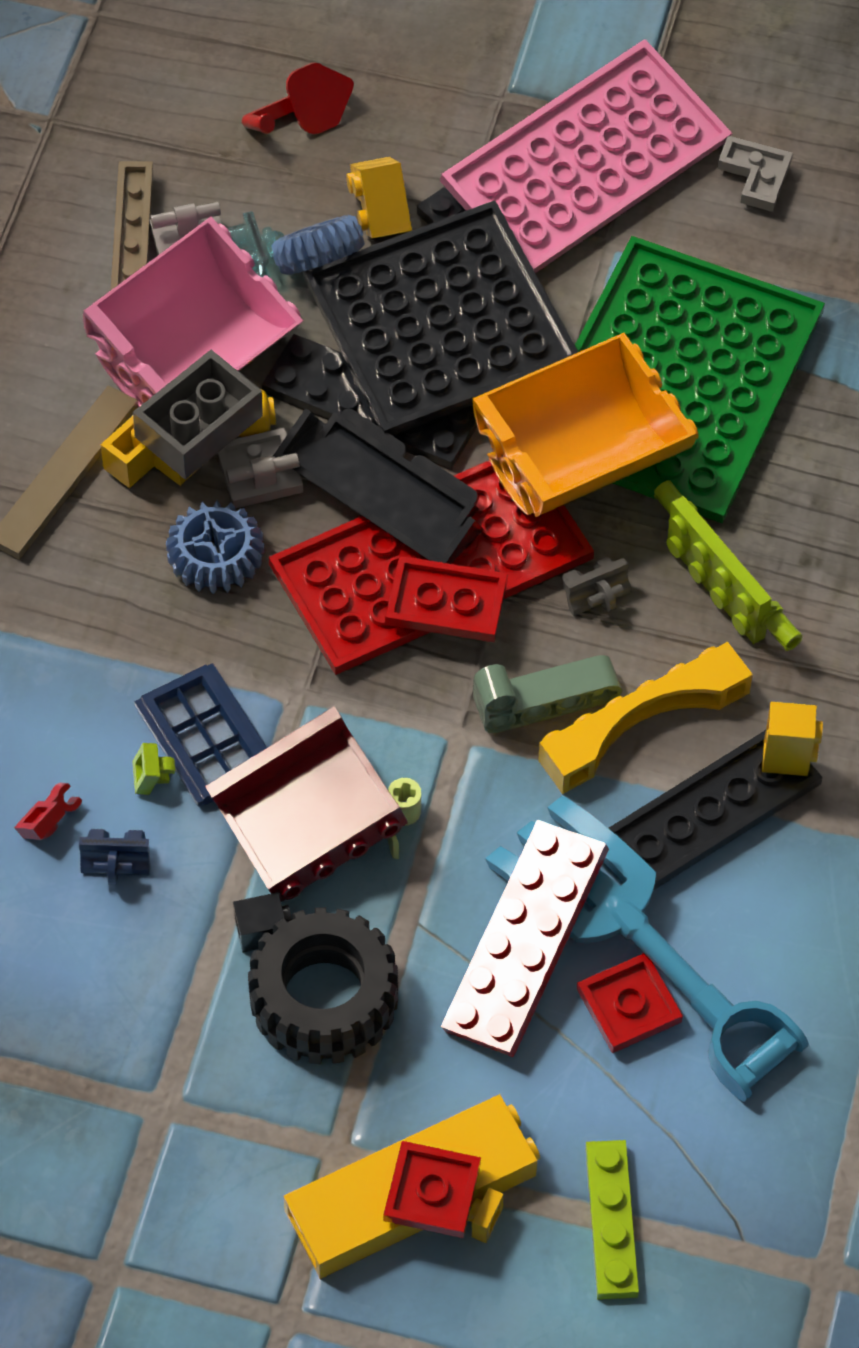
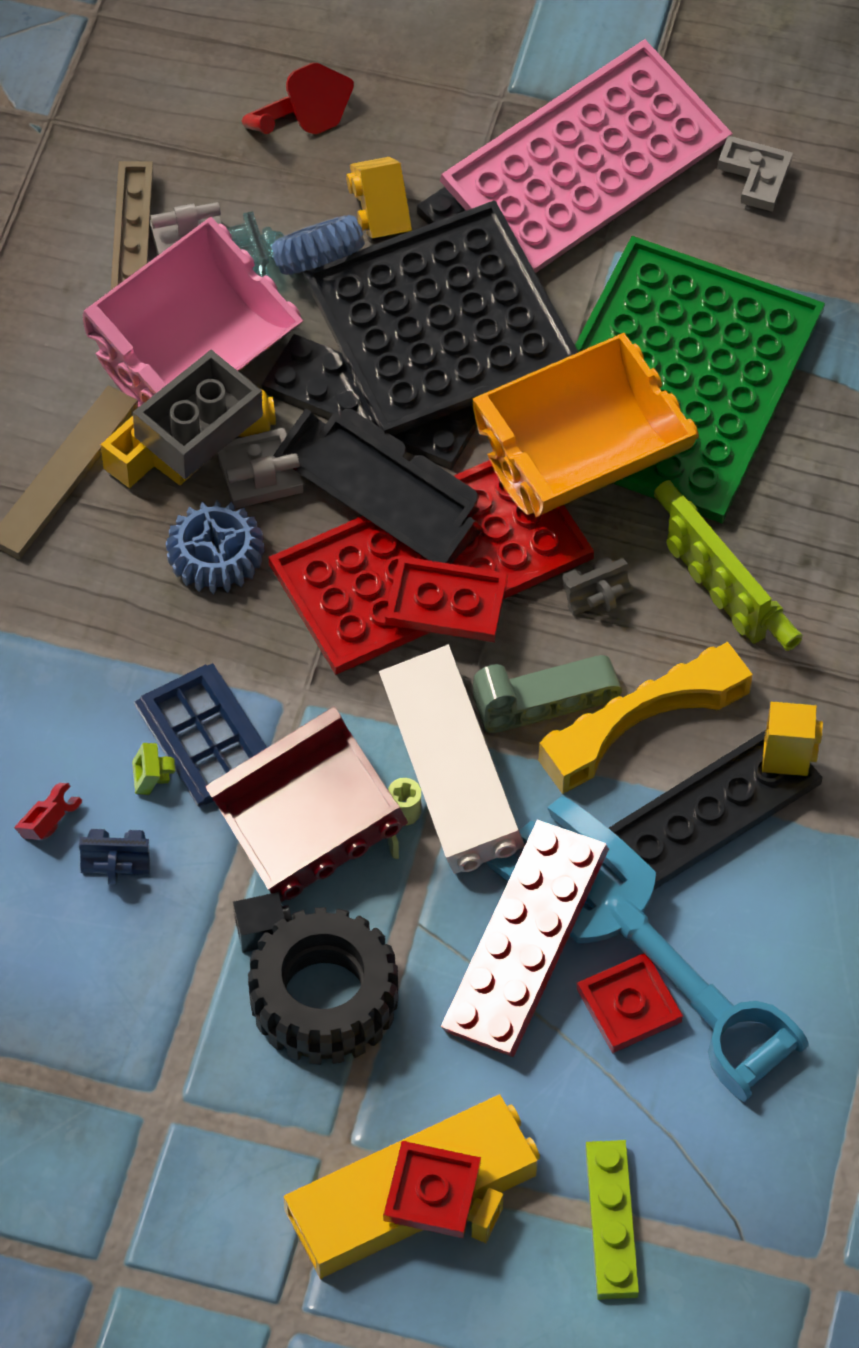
(451, 760): none -> white brick

